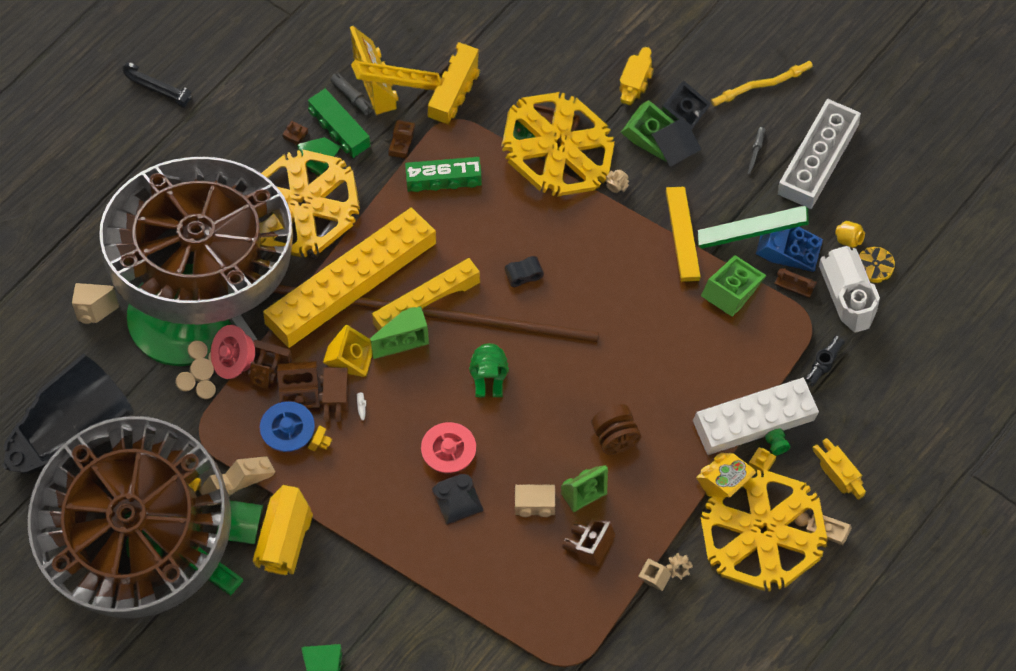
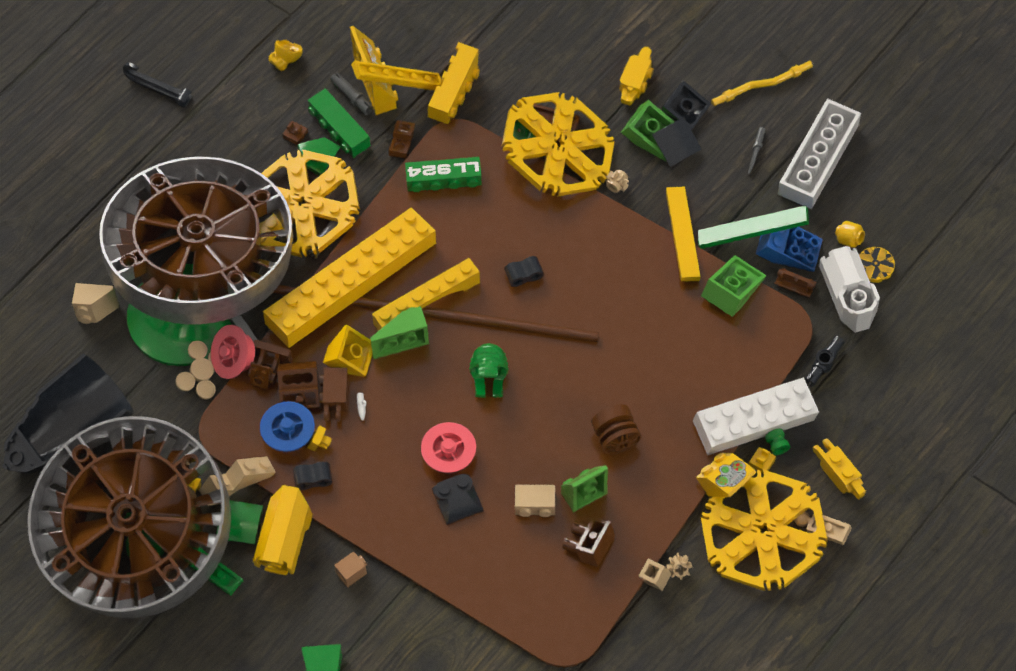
(284, 54): none -> yellow hair
(312, 475): none -> black axle
(351, 569): none -> medium nougat brick

